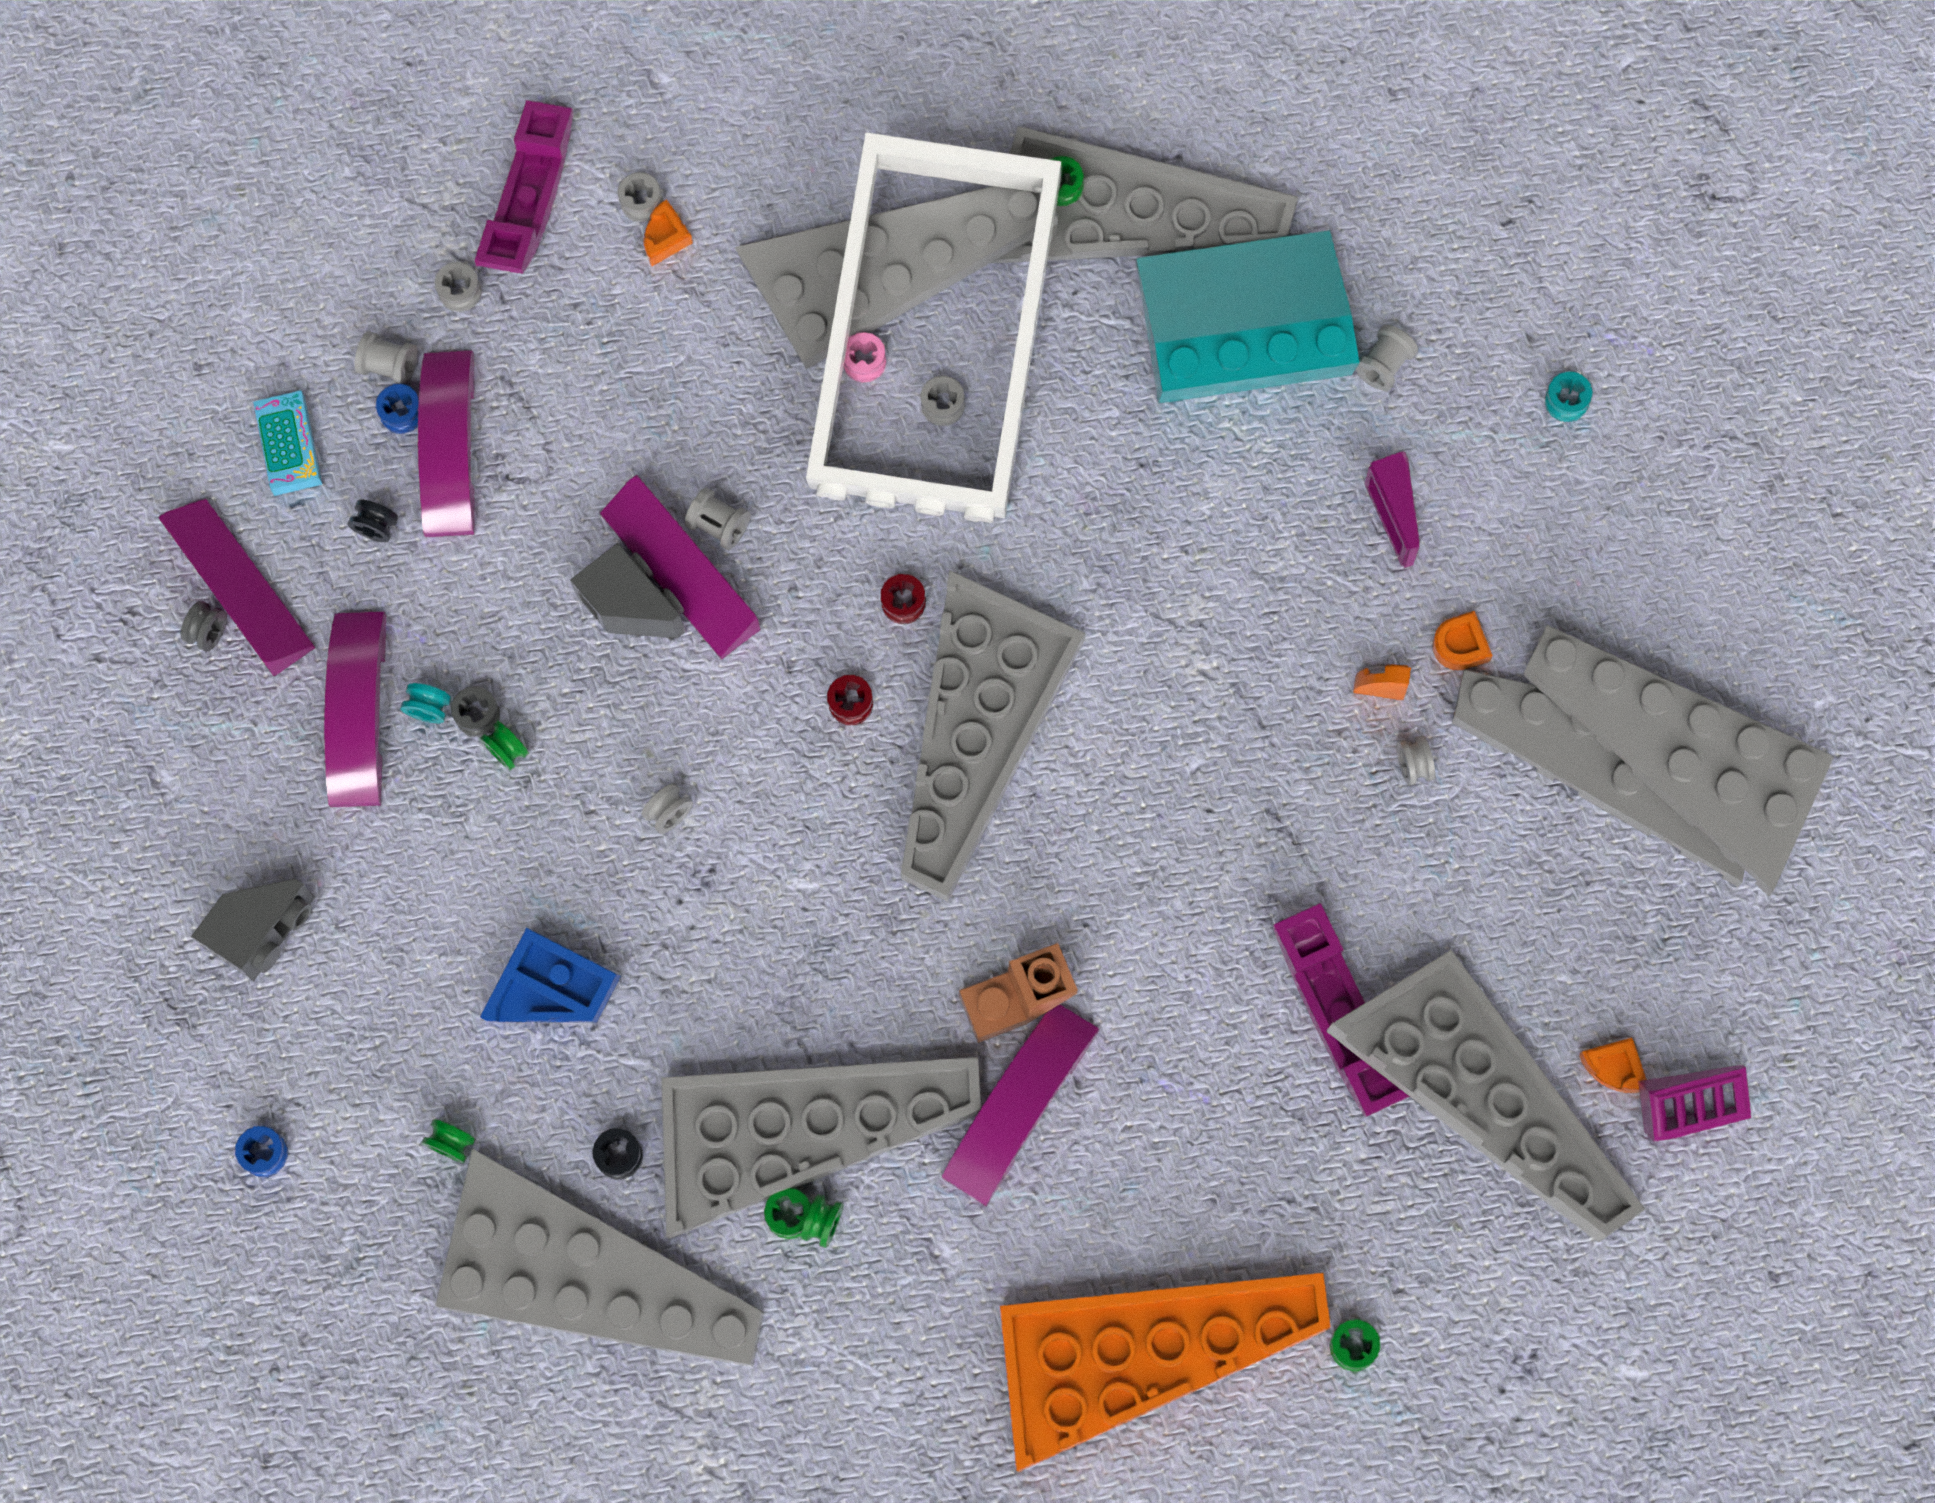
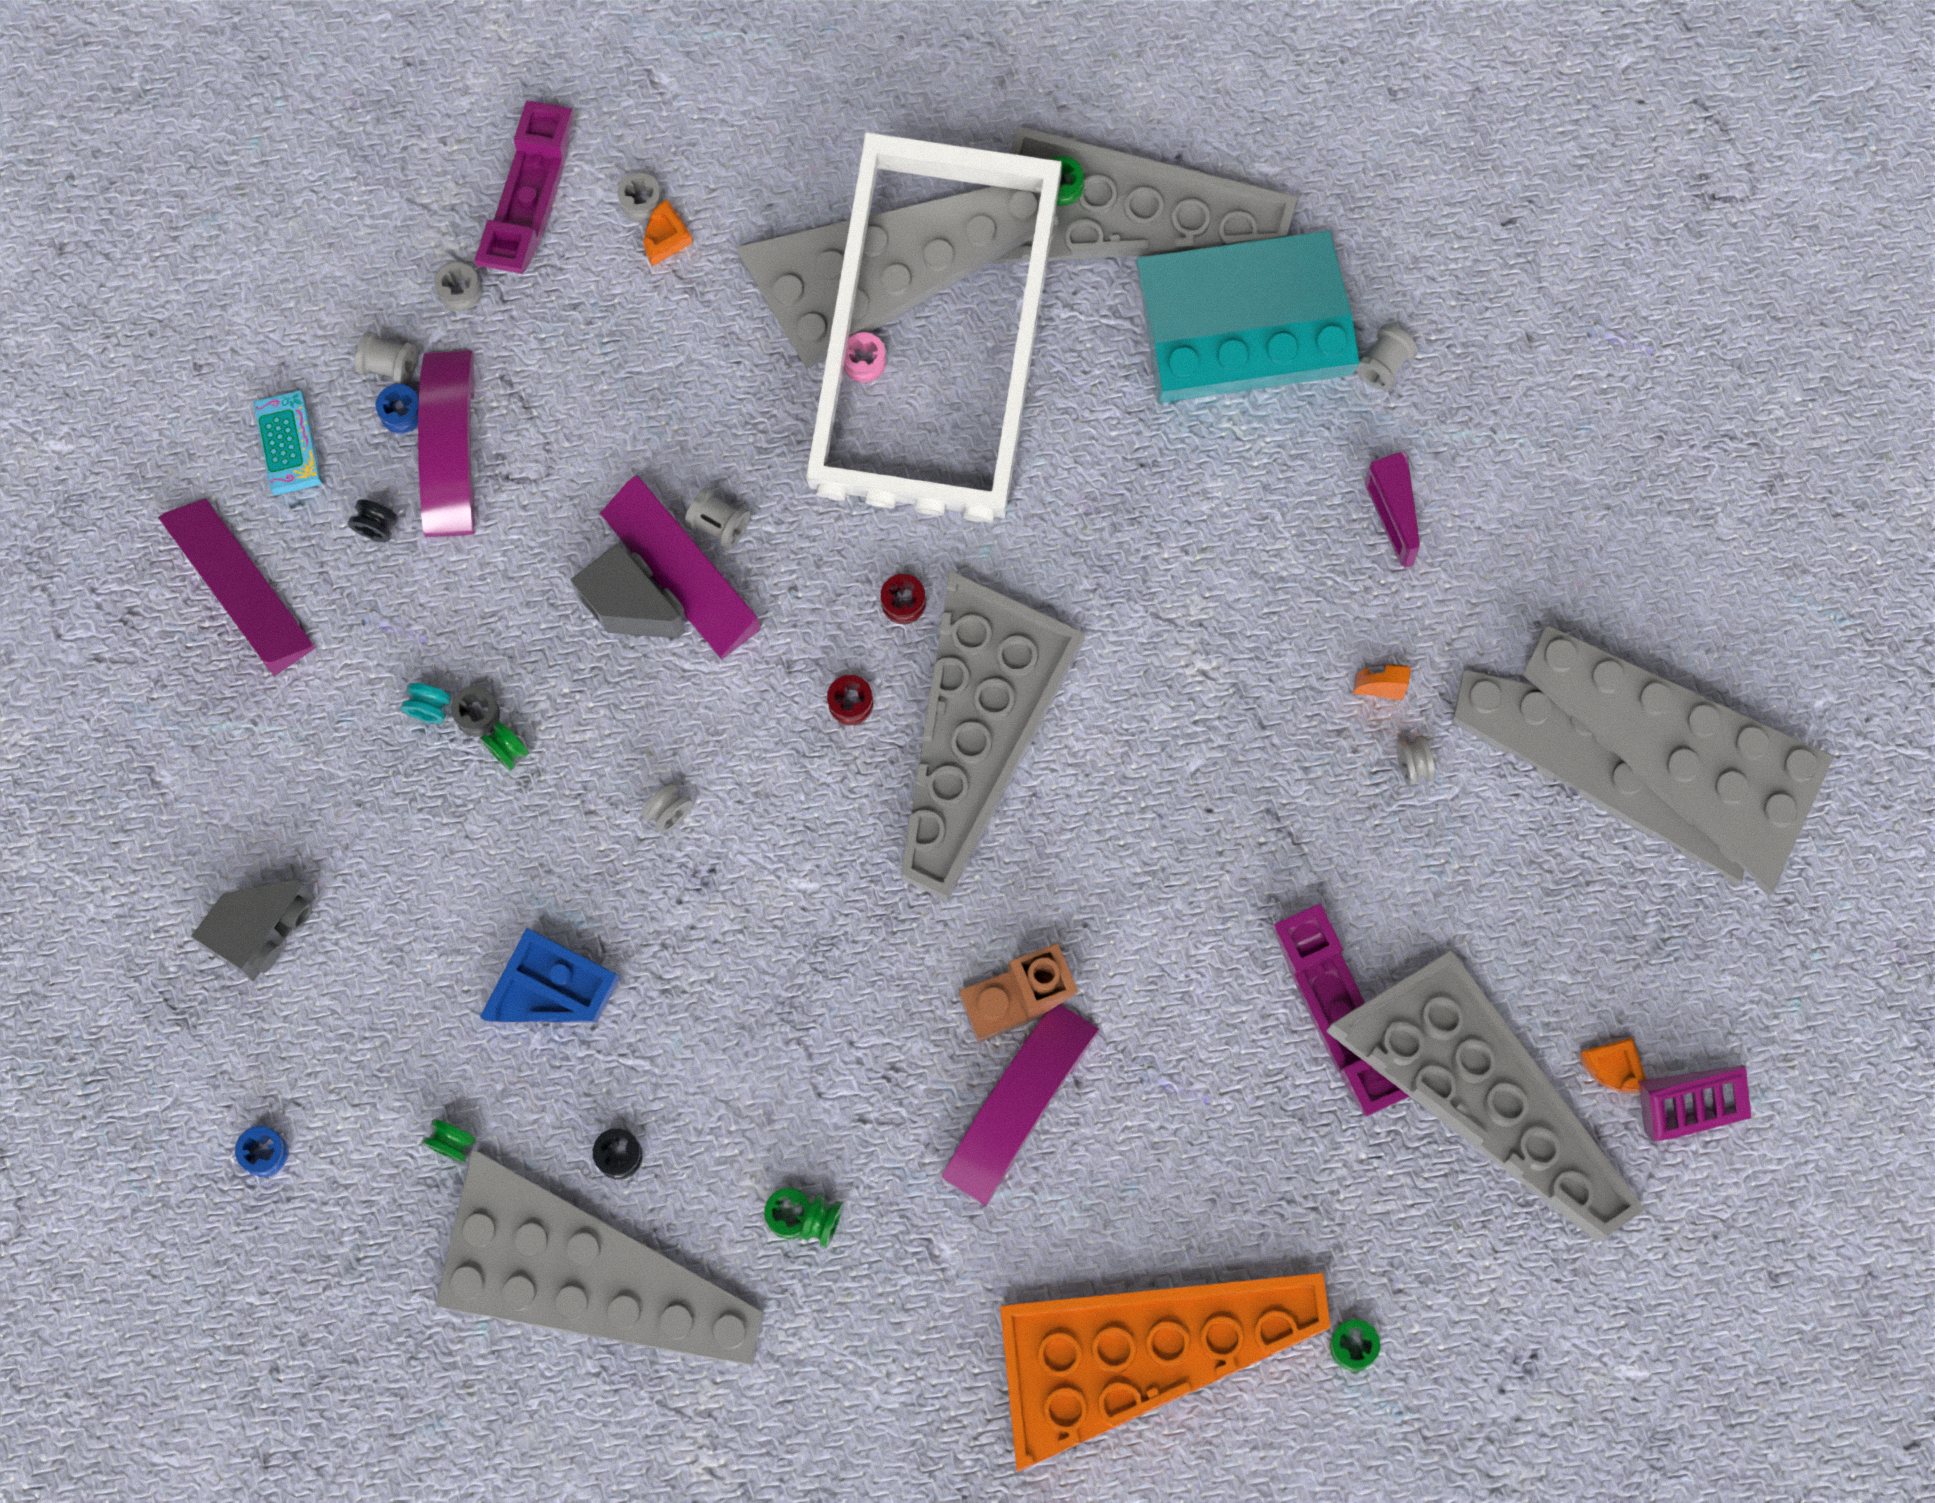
(203, 626): dark grey bush -> none
(353, 709): magenta slope -> none
(761, 1132): light grey wing -> none
(930, 390): light grey bush -> none
(1461, 643): orange tile -> none
(1564, 411): teal bush -> none

